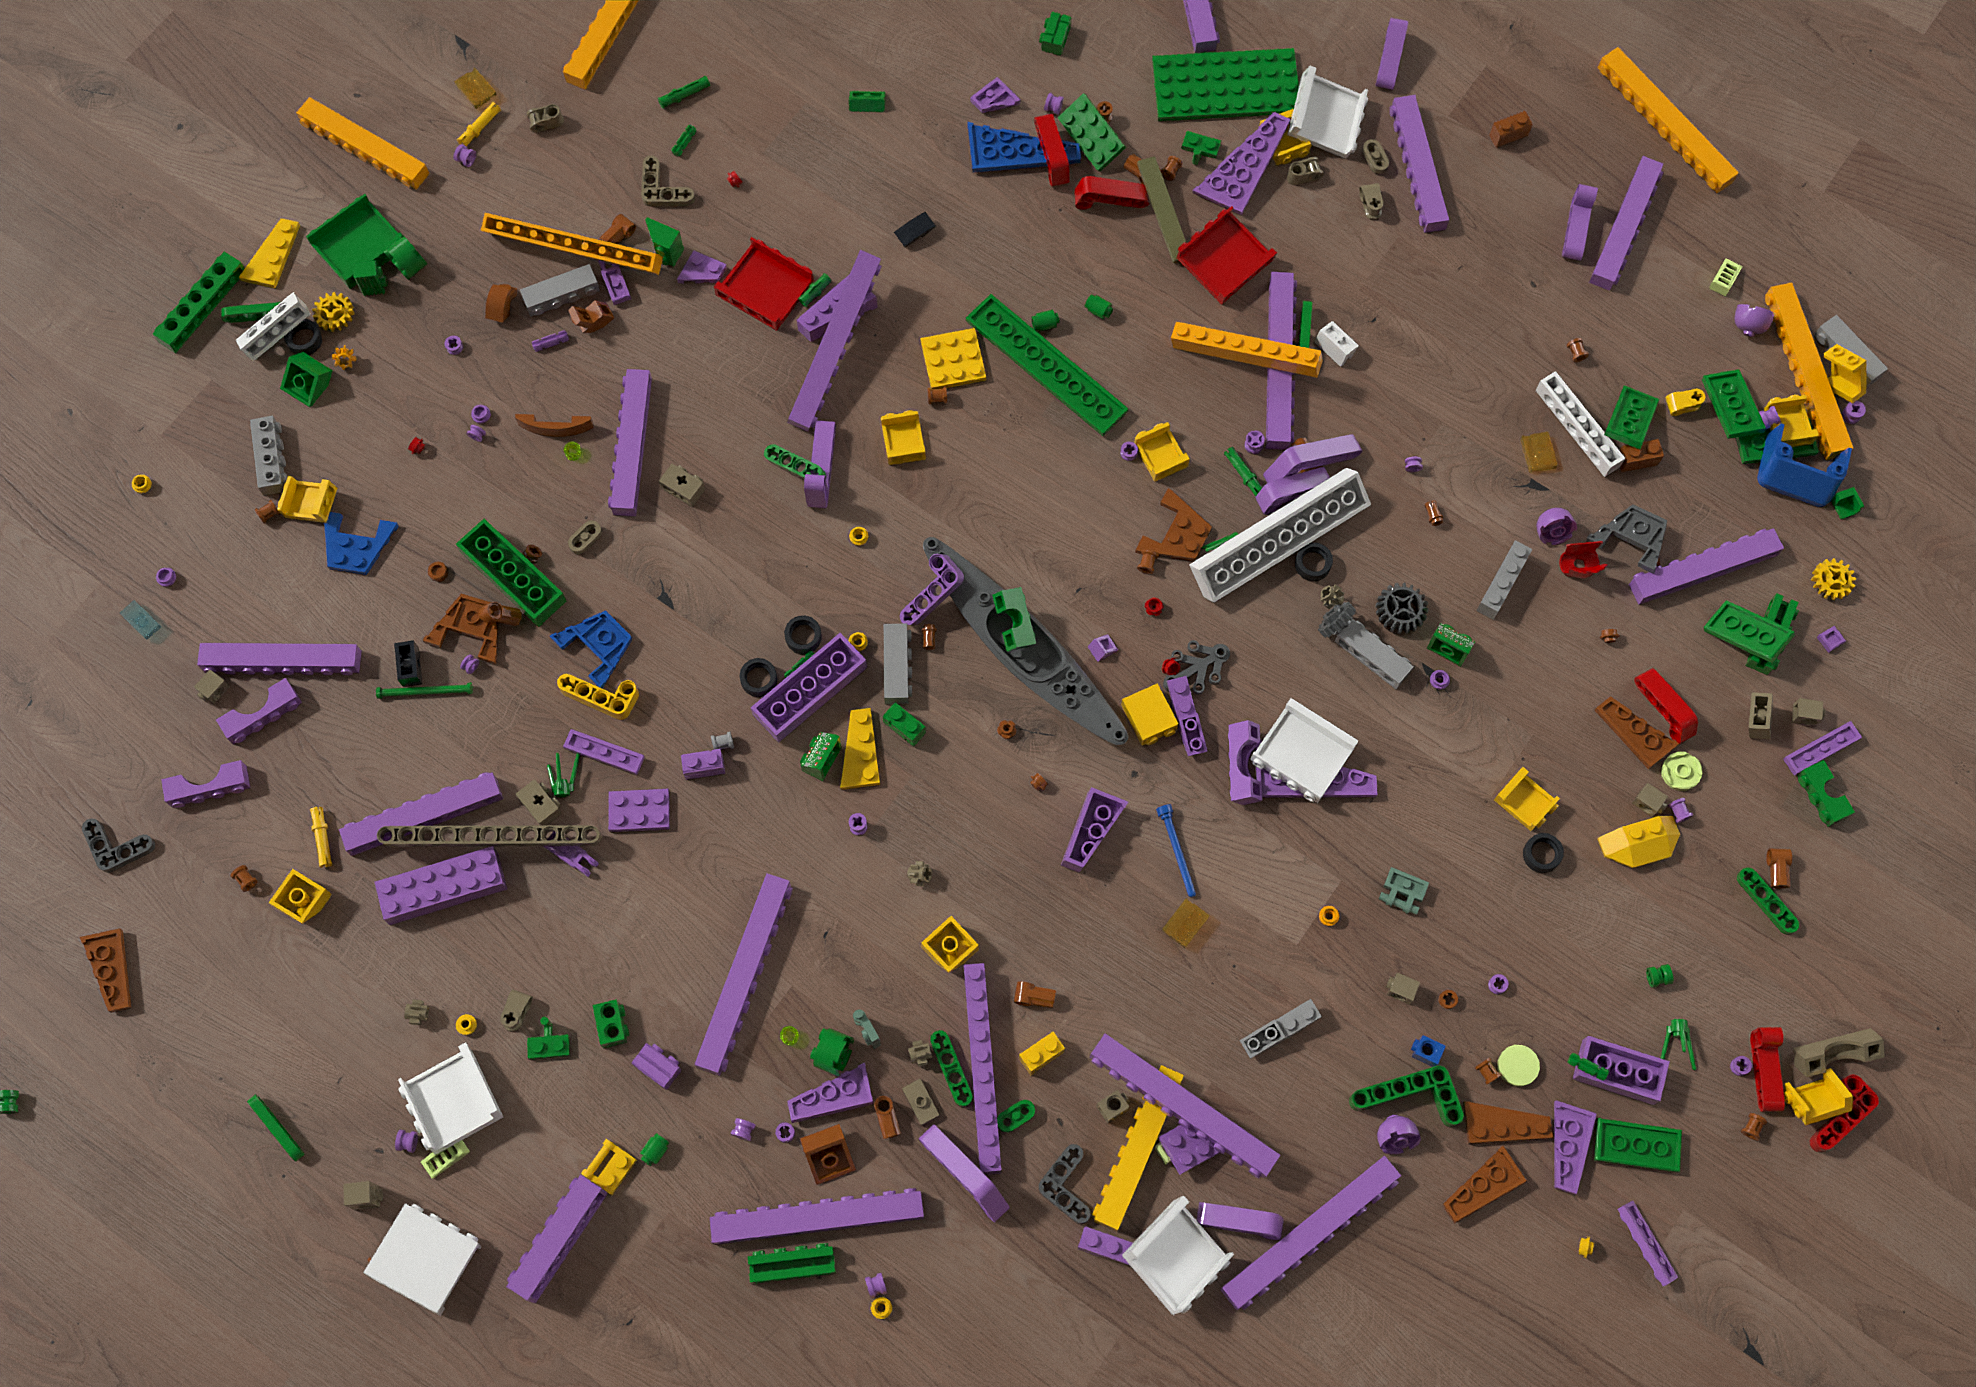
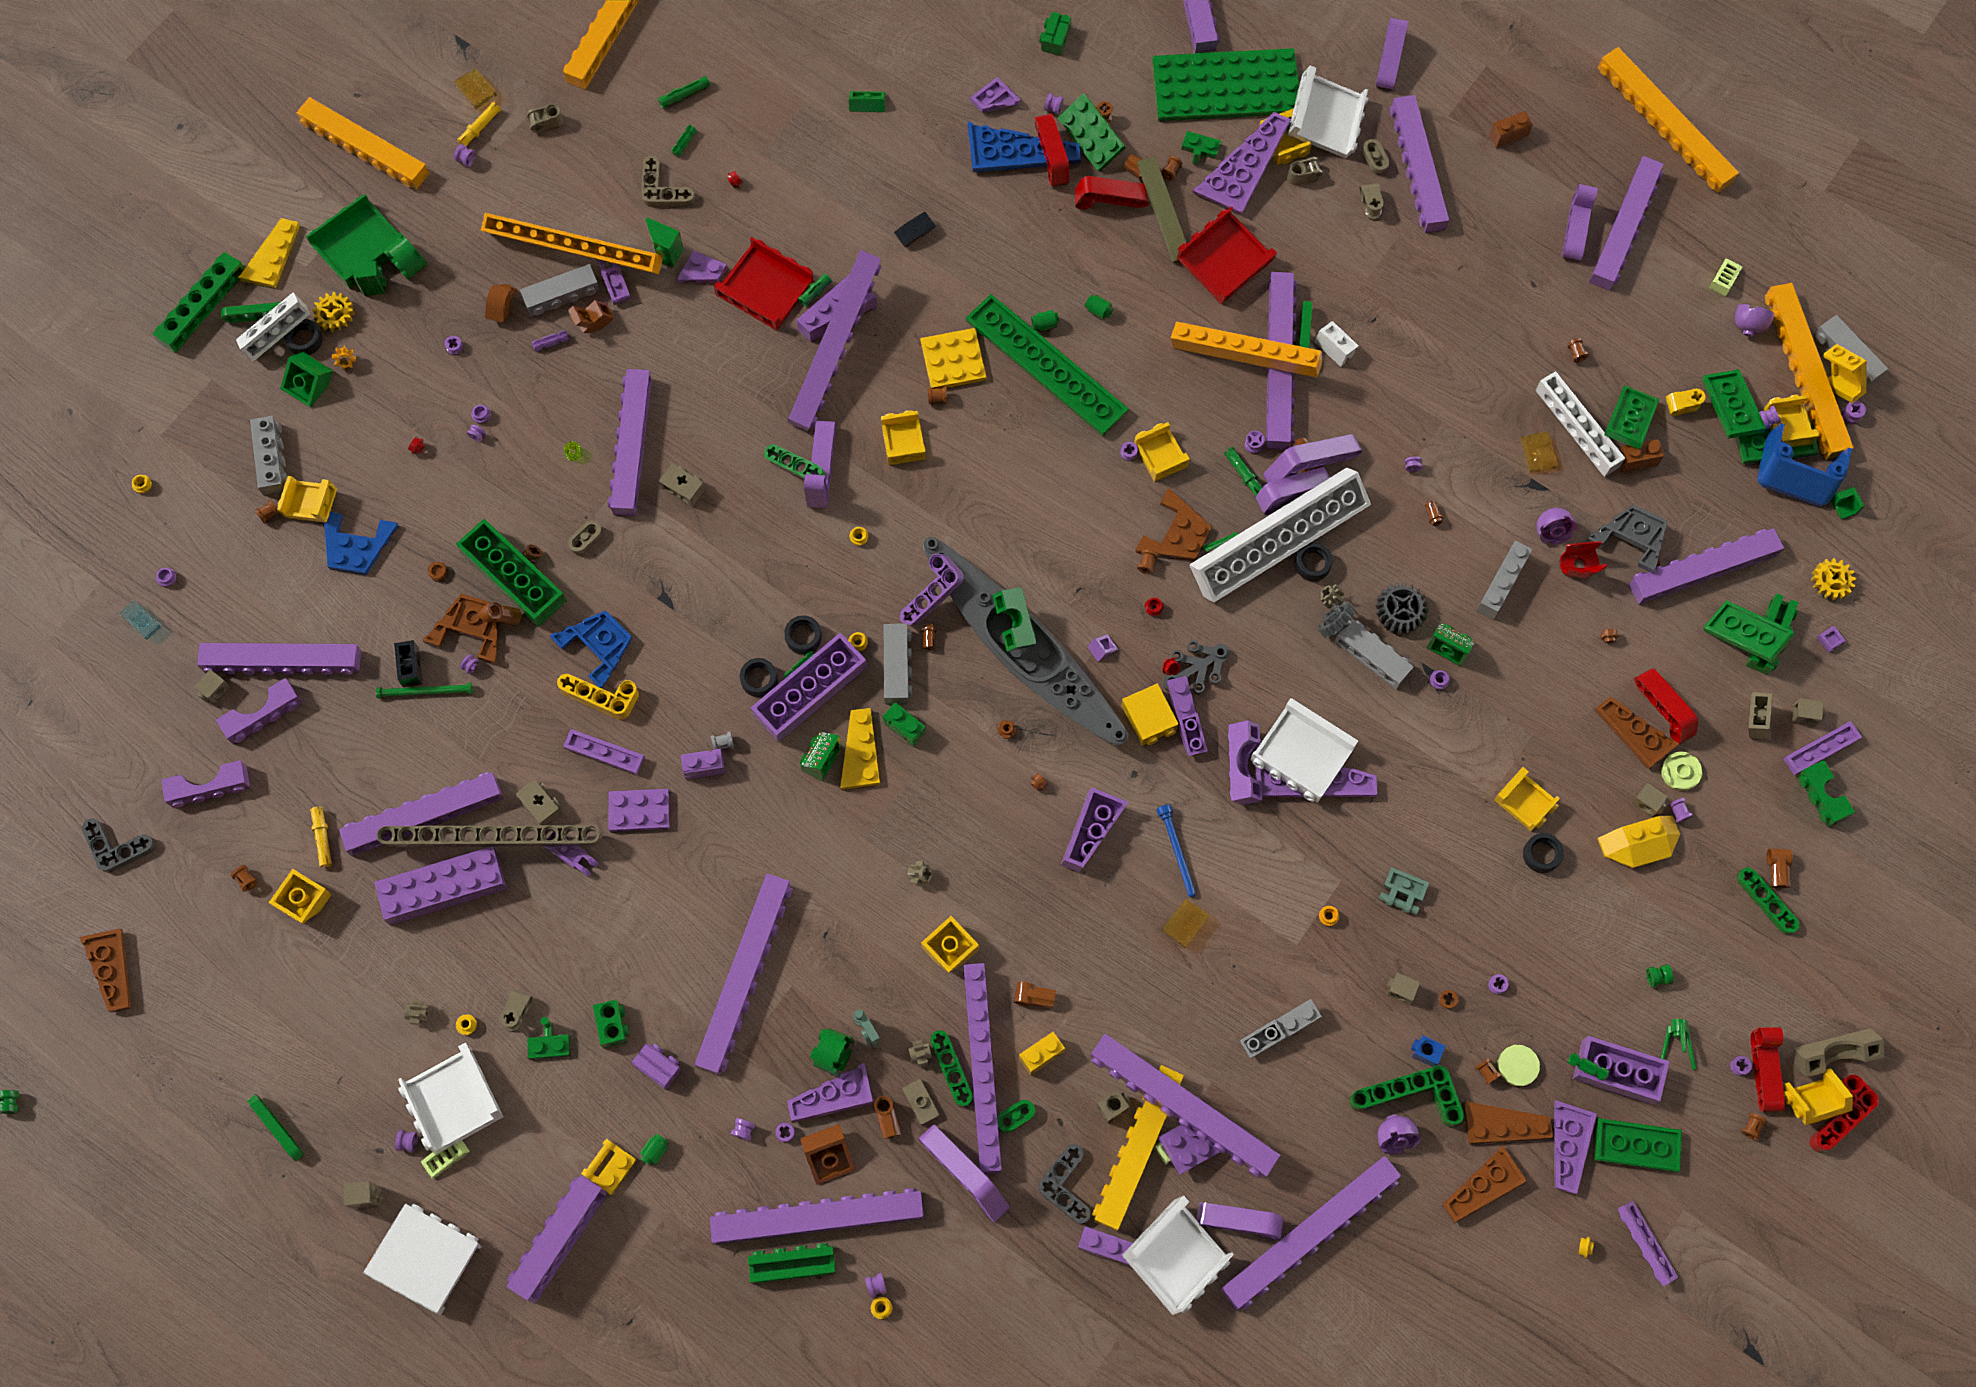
(555, 429): dark orange slope -> none
(561, 787): green plant -> none
(620, 229): dark orange piece -> none
(794, 1031): clear neon green bush -> none
(858, 830): medium lavender bush -> none

